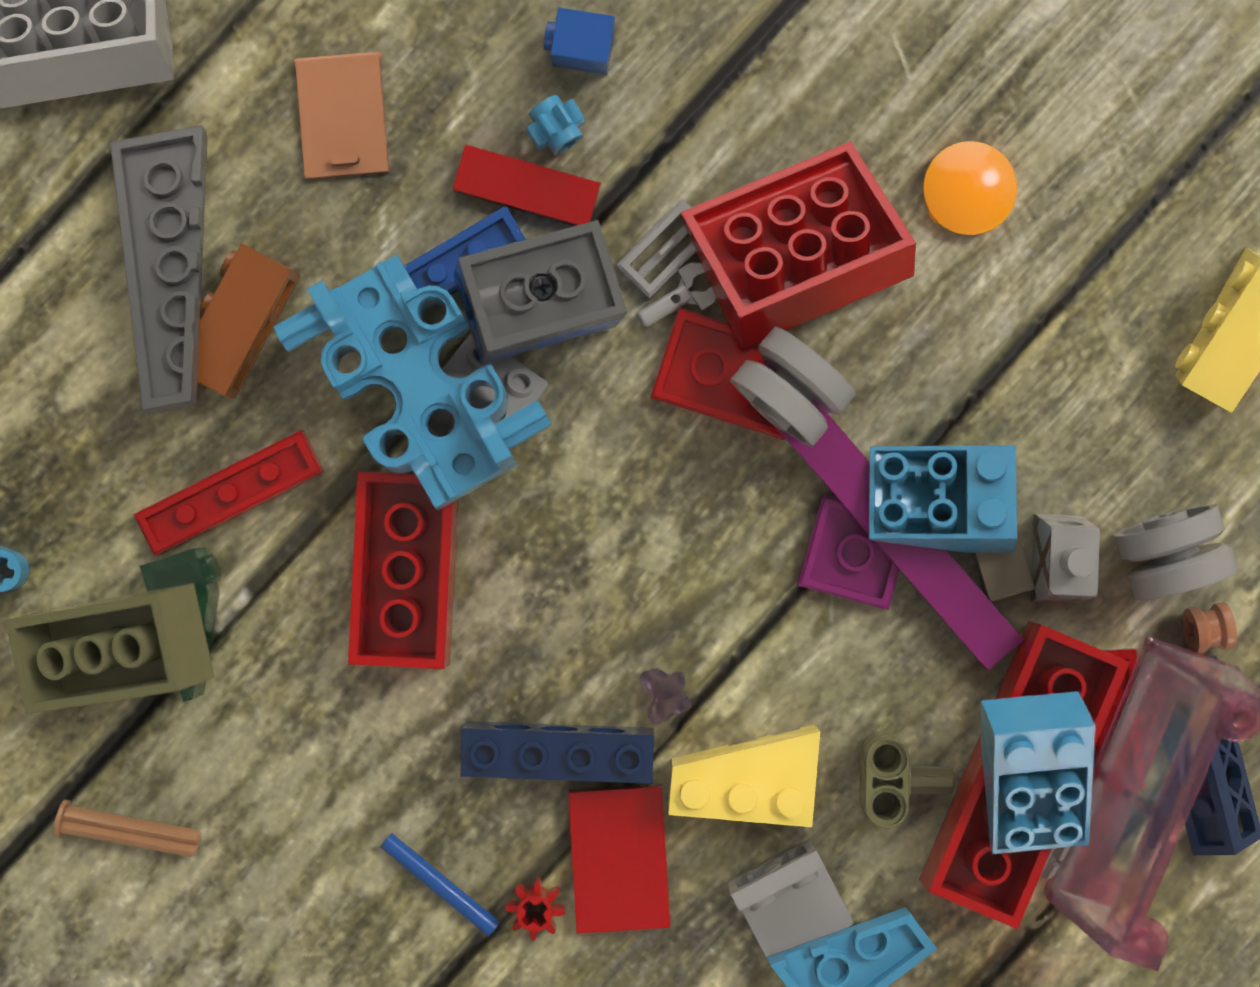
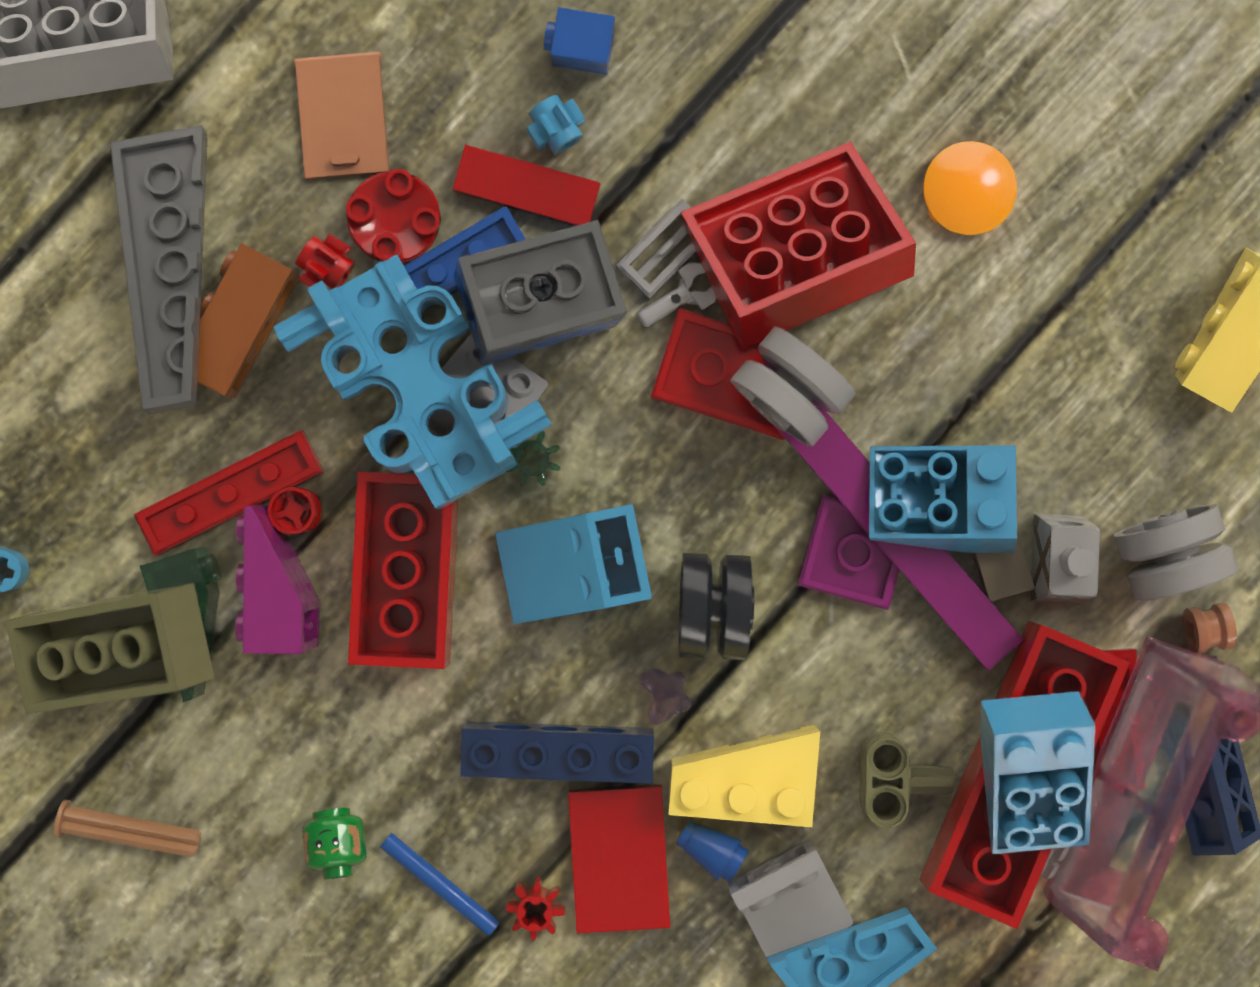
(278, 596): none -> magenta slope
(286, 512): none -> red wheel
(325, 262): none -> red gear
(334, 842): none -> green head
(393, 216): none -> red dish
(545, 463): none -> clear green gear
(573, 565): none -> dark azure slope
(713, 850): none -> blue cone
(715, 606): none -> black wheel

